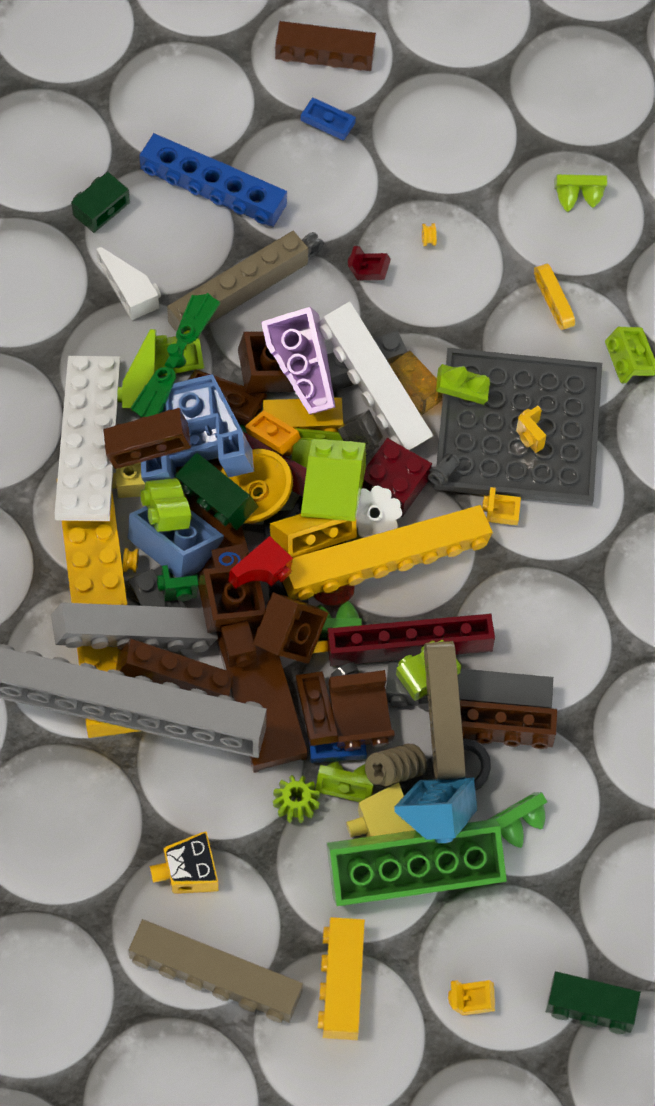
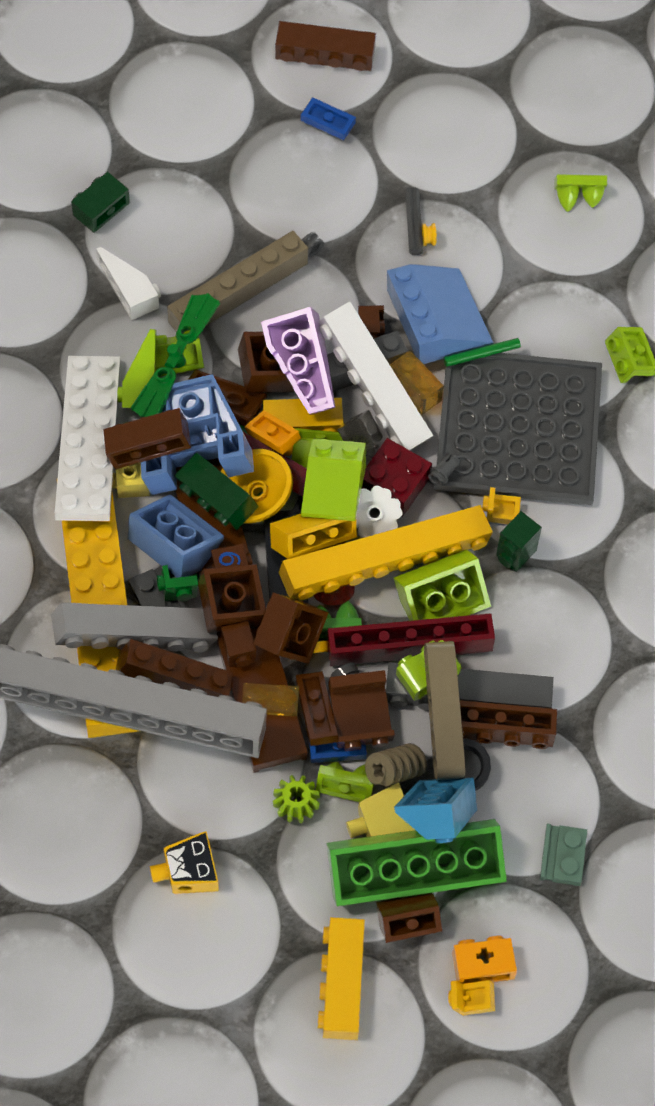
(130, 560): yellow bush -> none
(166, 505): lime brick -> none
(206, 169): blue brick -> none
(216, 971): dark tan brick -> none
(265, 563): red arch -> none
(275, 698): none -> clear yellow tile
(368, 266): dark red bracket -> none
(373, 319): none -> reddish brown brick
(409, 917): none -> reddish brown brick
(414, 221): none -> dark grey axle
(436, 311): none -> medium blue slope
(444, 588): none -> lime slope
(462, 384): lime tile -> none
(482, 352): none -> green bar
(495, 949): none -> light orange brick
(518, 541): none -> dark green brick
(528, 808): bright green tile -> none
(529, 431): yellow bracket -> none
(554, 296): yellow beam -> none
(563, 854): none -> sand green plate
(592, 1002): dark green brick -> none

